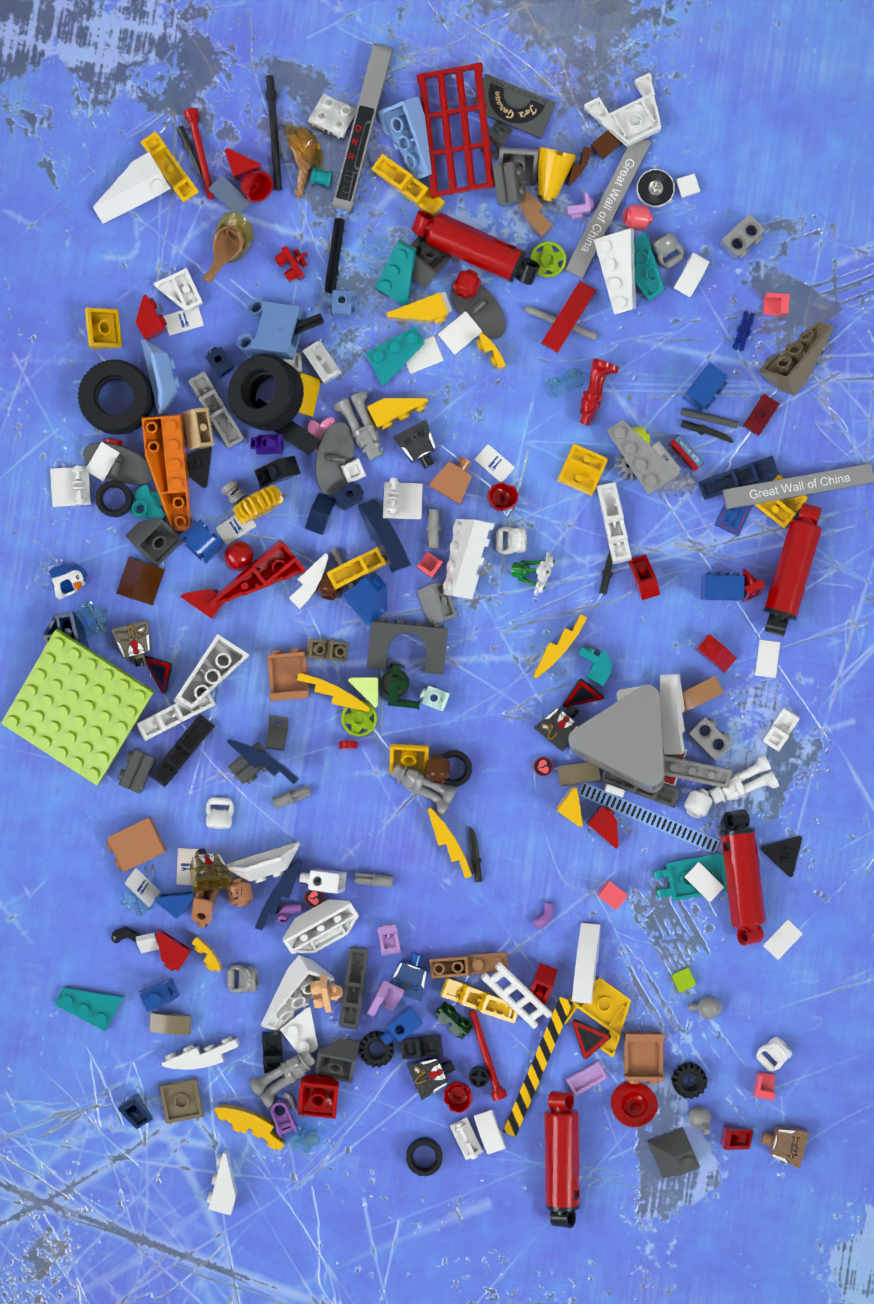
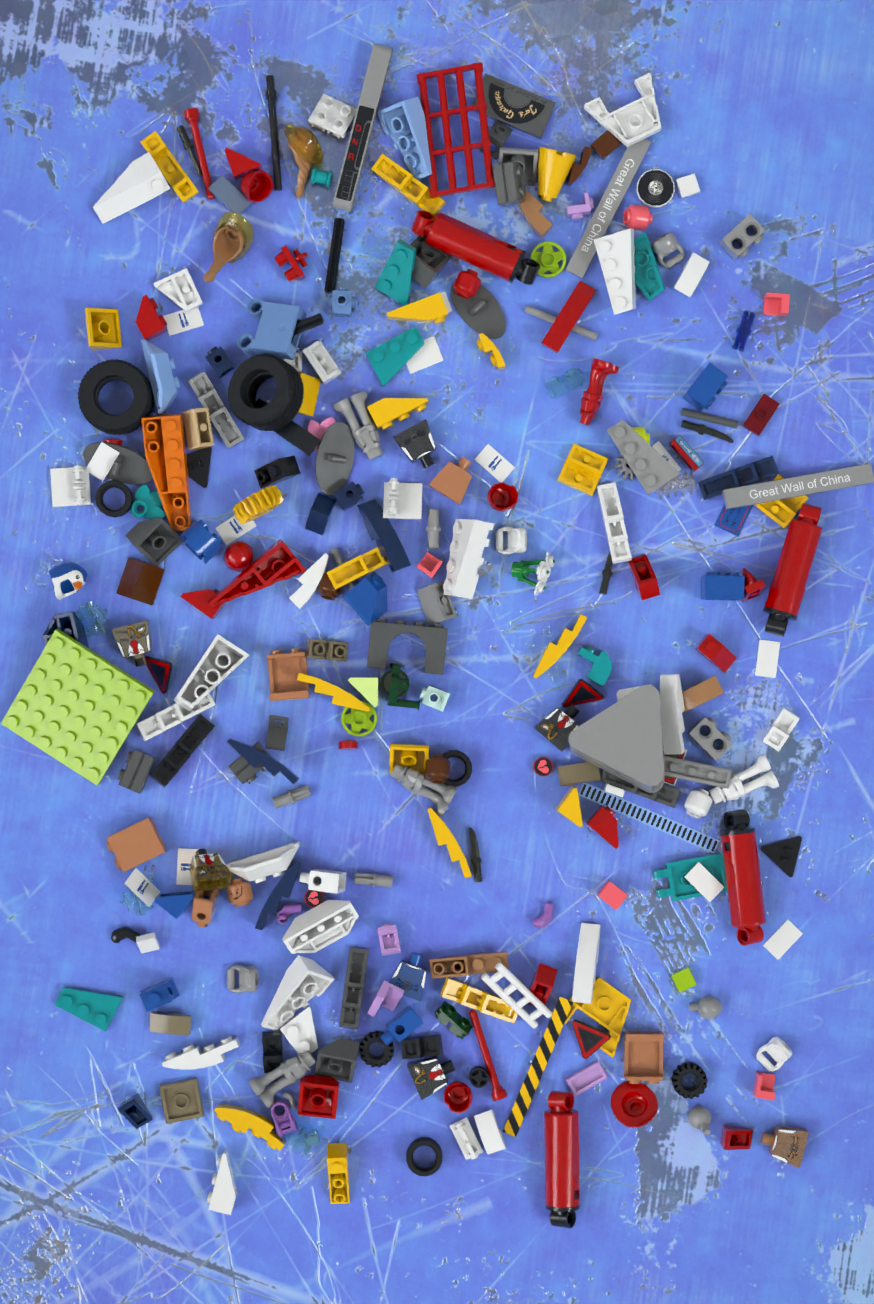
(172, 951): red slope -> none
(212, 961): yellow slope -> none
(219, 818): white piece -> none
(233, 492): light grey wheel -> none
(267, 444): dark purple hips -> none
(327, 993): light nougat hips -> none
(338, 1173): none -> yellow slope
(353, 470): white tile -> none
(460, 332): white sticker -> none
(673, 1154): dark grey slope -> none
(794, 365): dark tan wedge -> none

